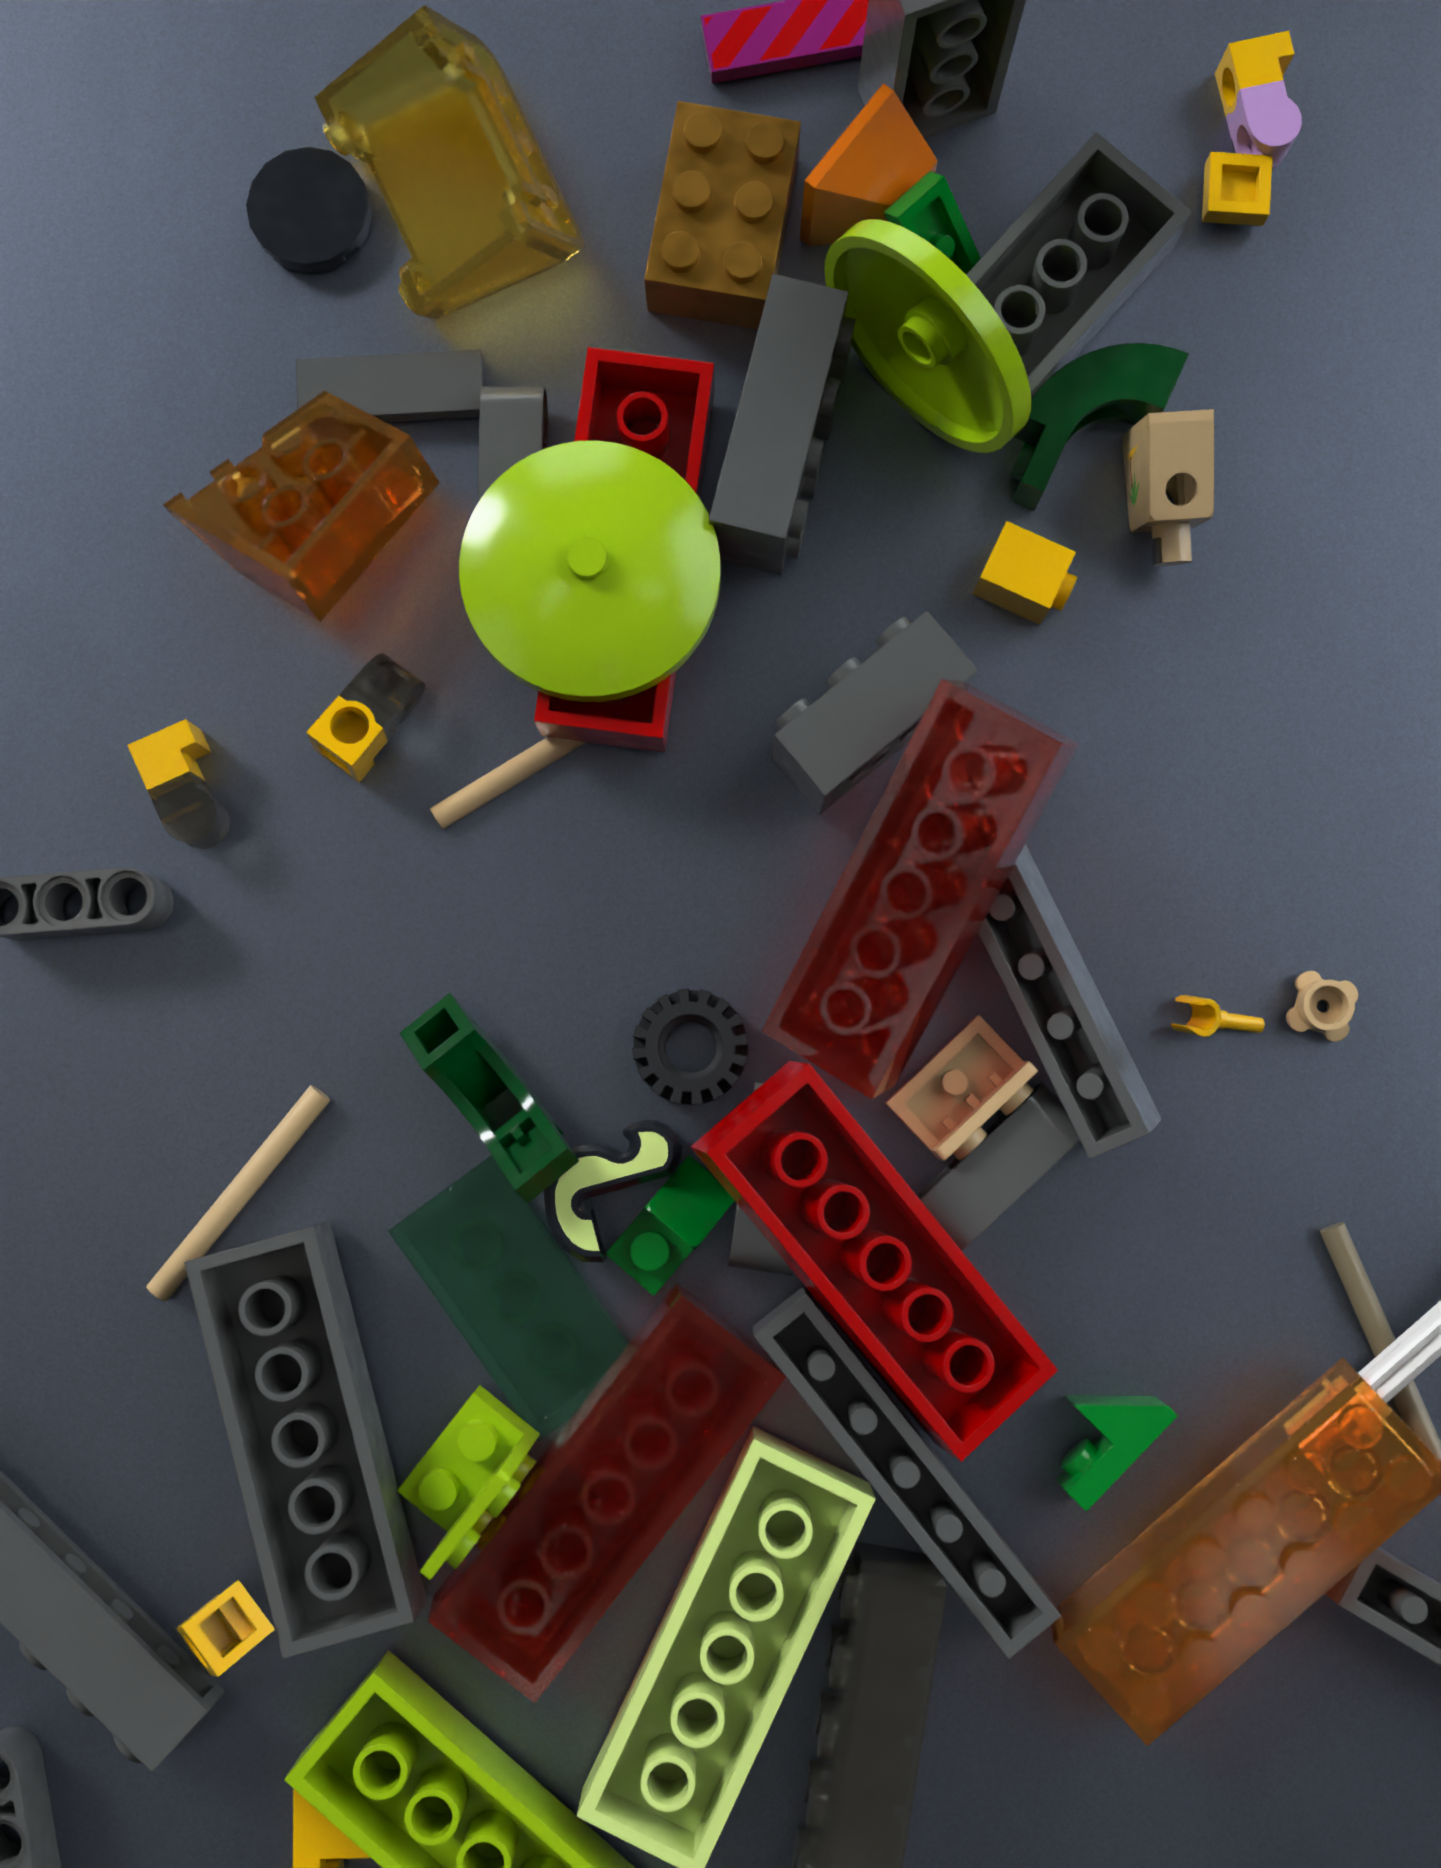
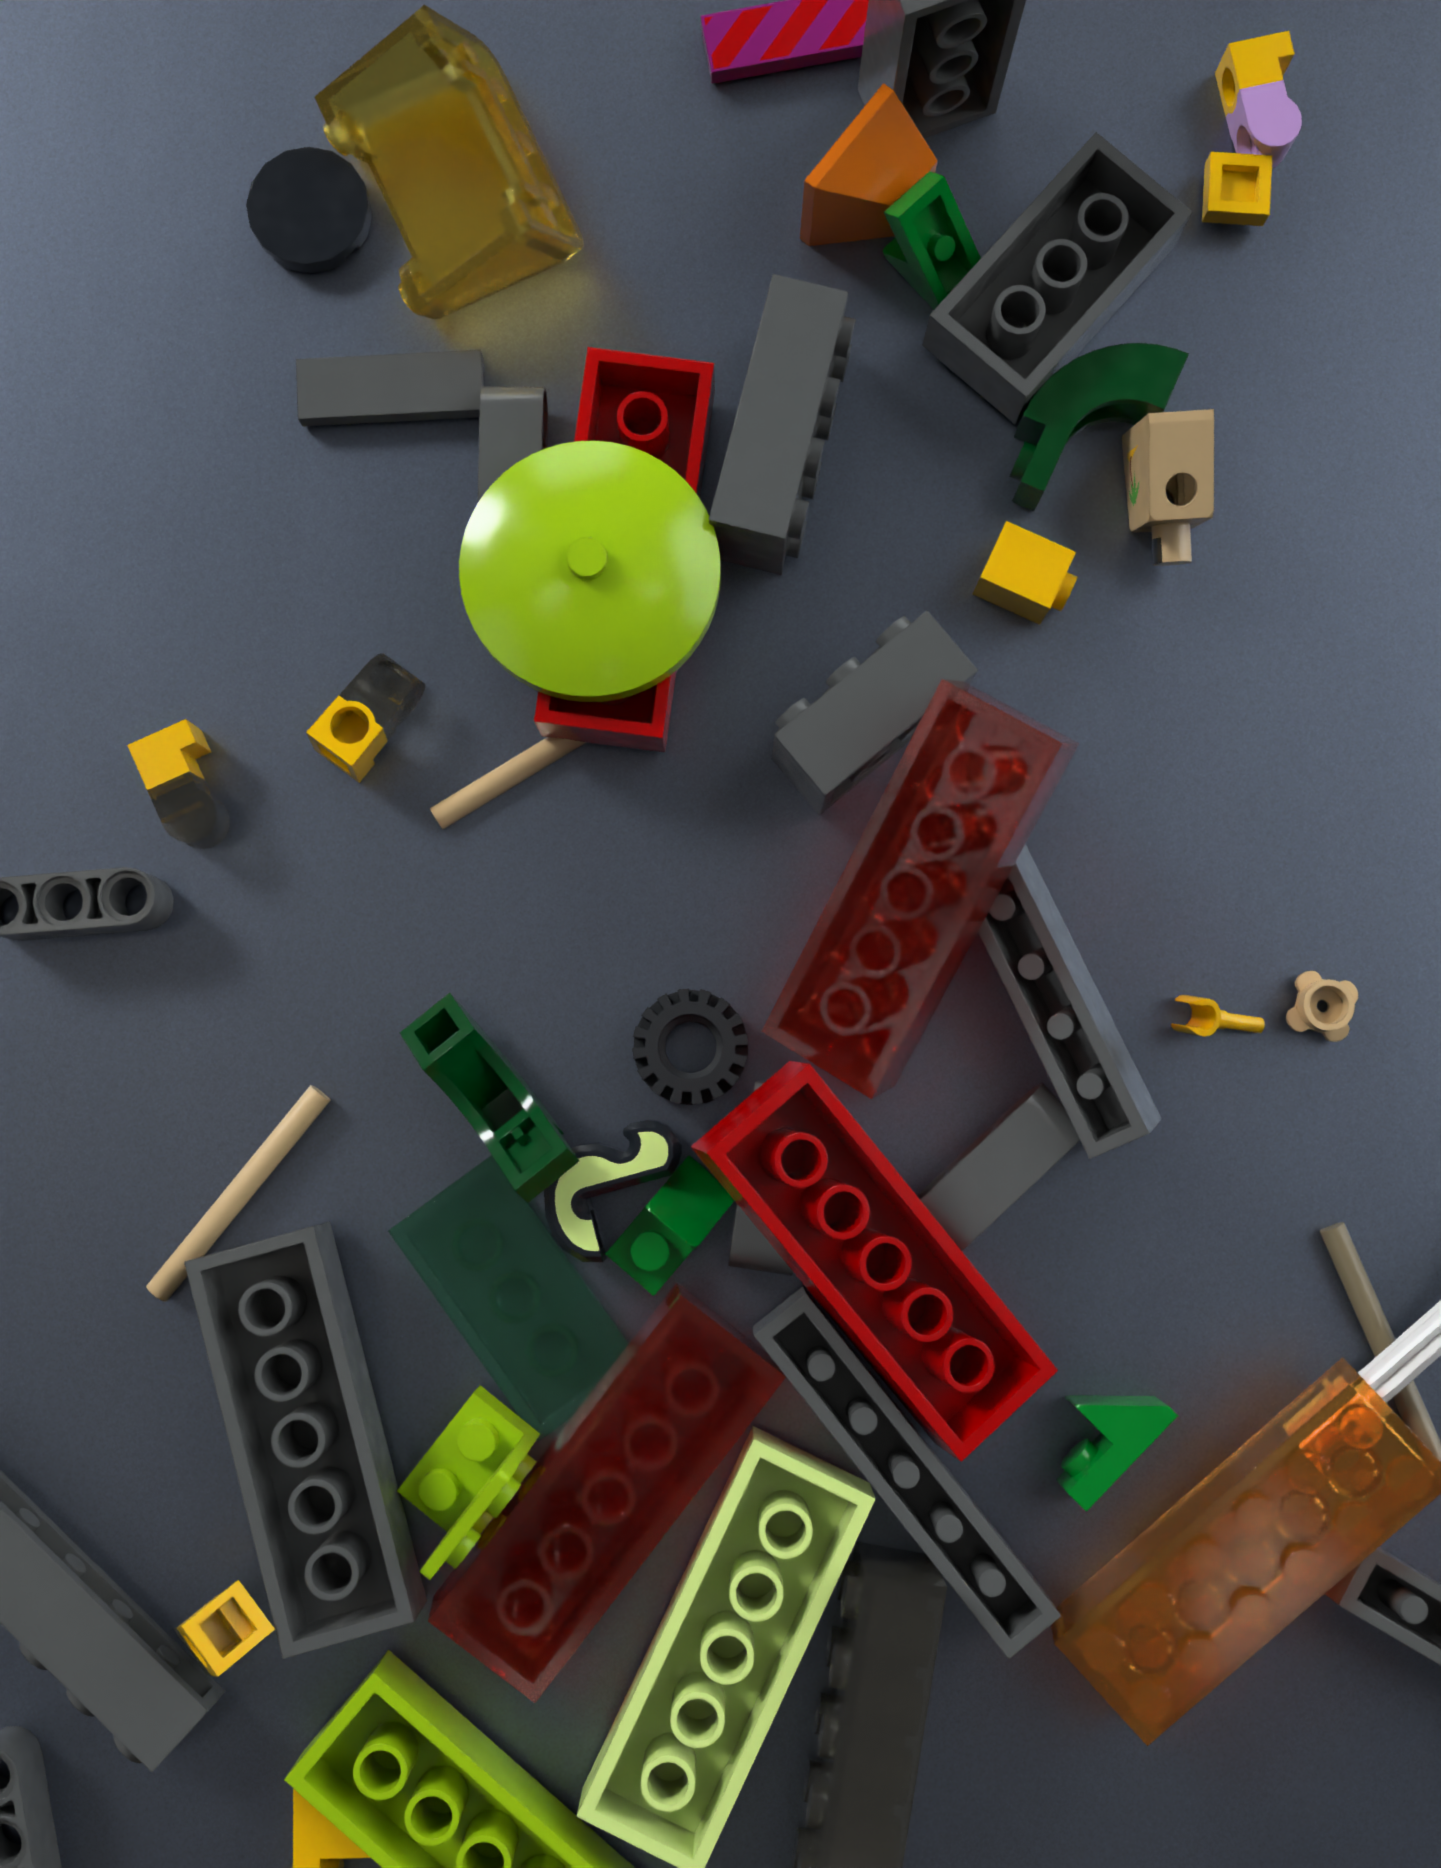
(311, 502): clear orange wedge -> none
(721, 214): pearl gold brick -> none
(930, 336): lime dish -> none
(962, 1090): tan bracket -> none

